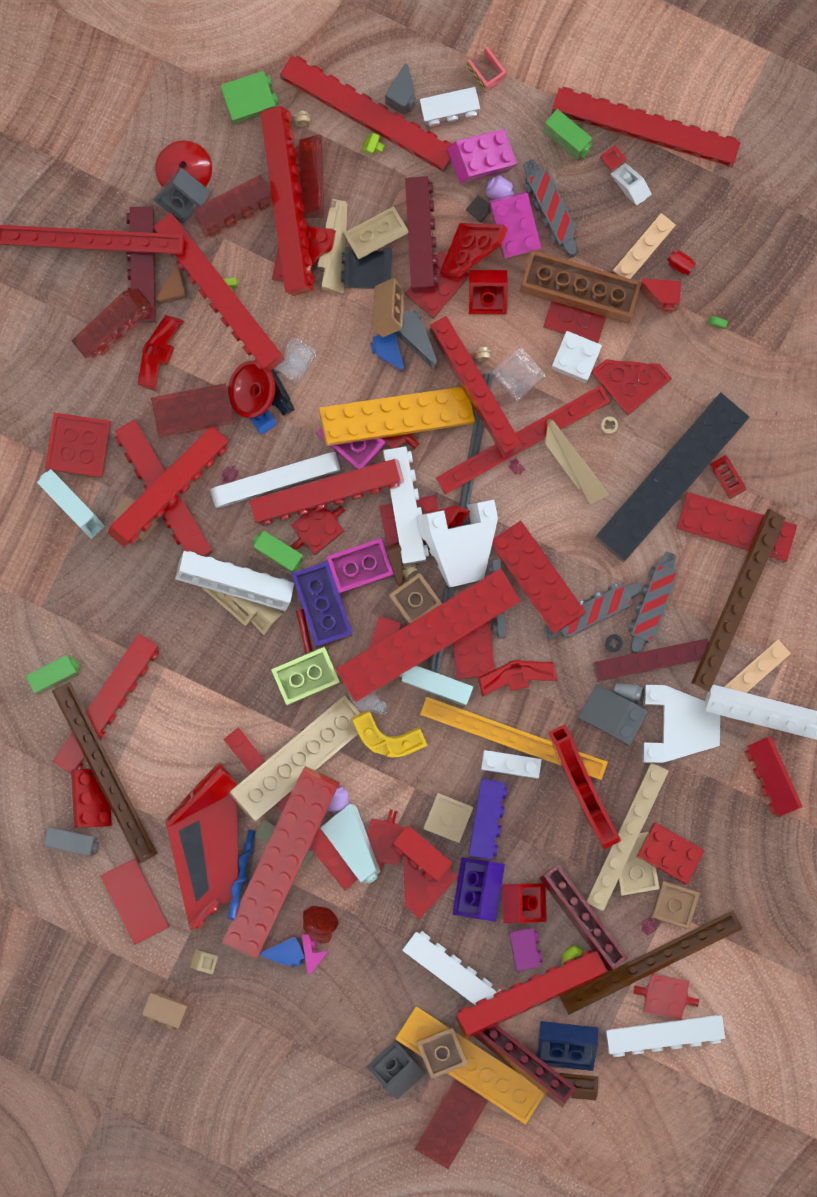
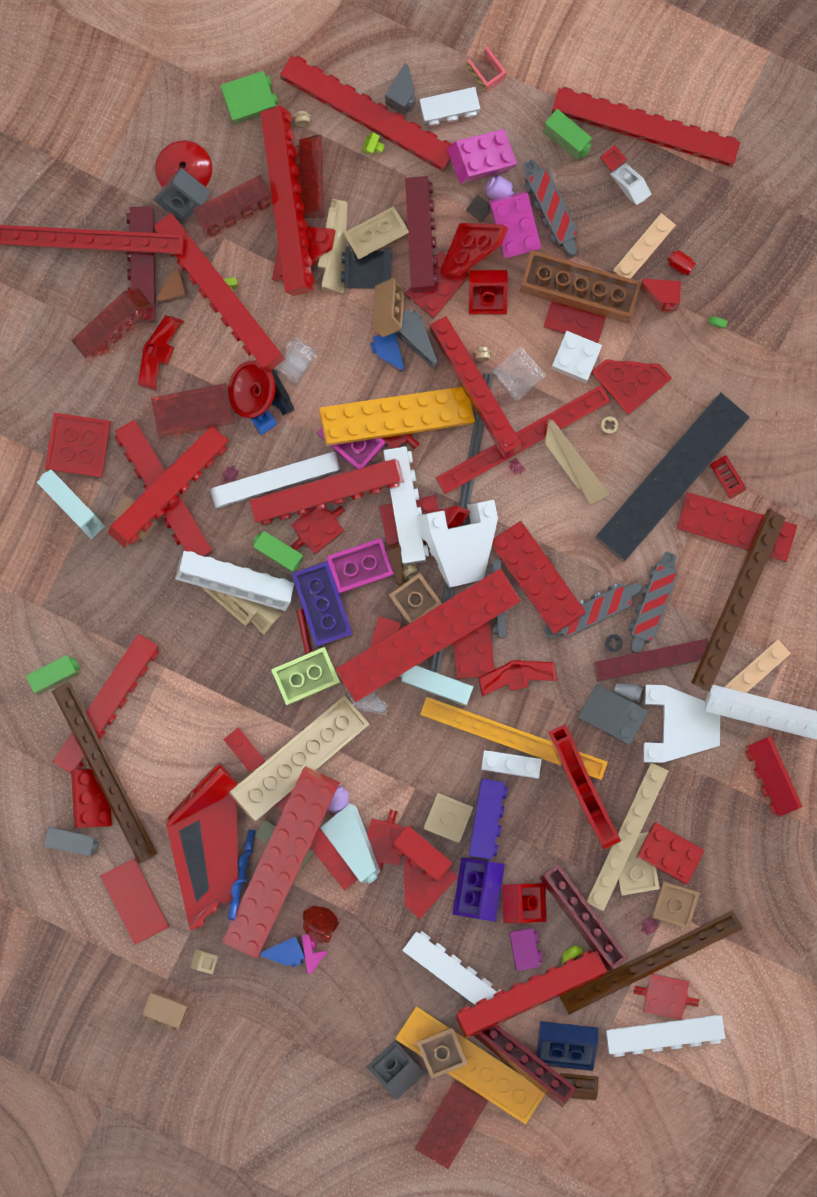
(387, 745): yellow plate -> none

